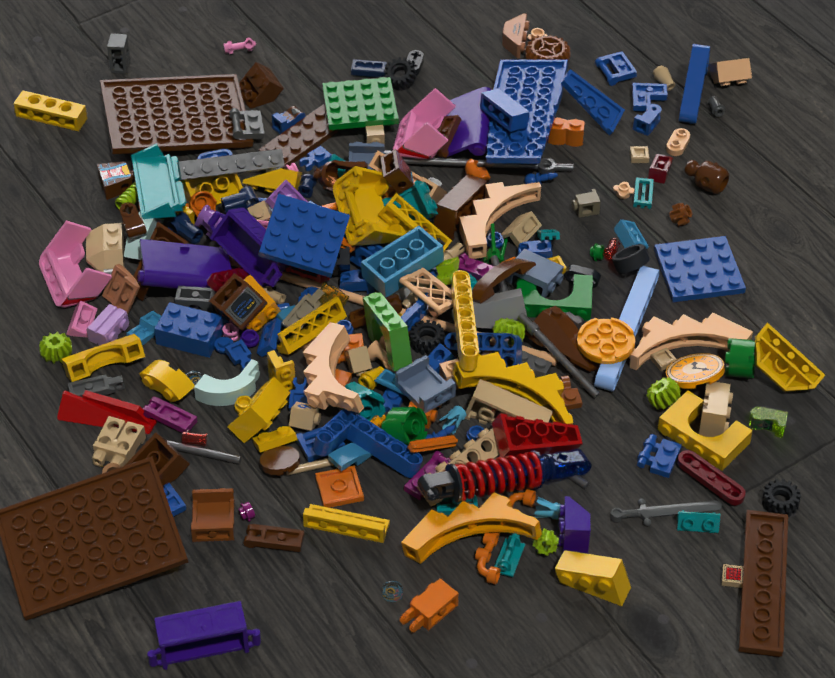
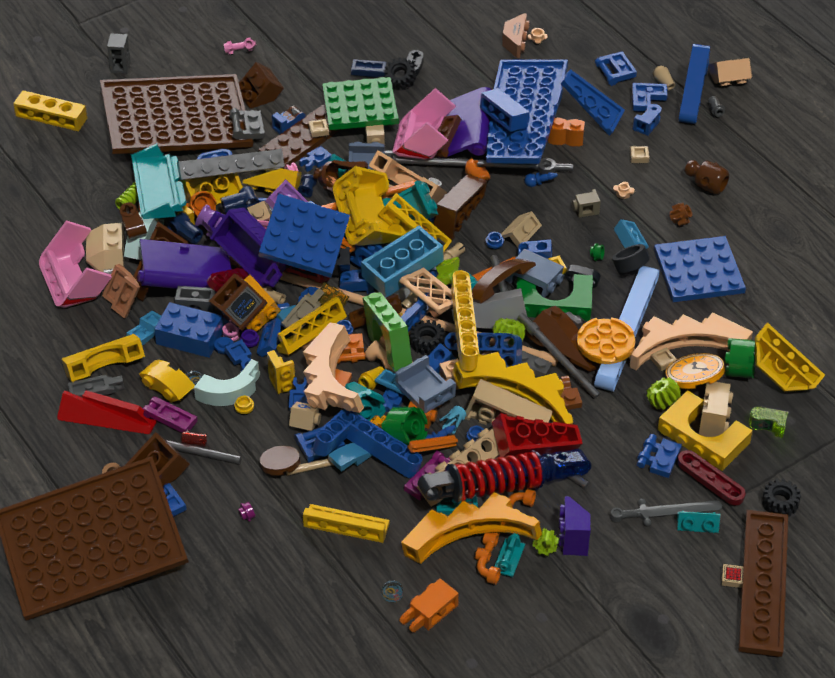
(55, 347): lime gear -> none
(81, 320): bright pink slope -> none
(108, 325): lavender brick -> none
(115, 178): reddish brown torso -> none
(119, 443): tan hips -> none
(202, 634): dark purple container -> none
(213, 515): dark orange panel -> none
(260, 410): yellow wedge -> none
(274, 537): reddish brown plate -> none
(281, 436): yellow plate -> none
(318, 128): none -> tan tile
(339, 487): orange tile -> none
(358, 360): tan brick -> none
(396, 171): reddish brown torso -> none
(473, 267): magenta plate -> none
(486, 211): light nougat arch -> none
(495, 251): green plant -> none
(542, 234): teal tile -> none
(547, 49): dark orange gear -> none
(547, 510): medium azure piece -> none
(594, 575): yellow wedge -> none
(611, 249): clear red pin -> none
(642, 202): teal tile -> none
(660, 168): dark red slope -> none
(678, 142): light nougat plate -> none

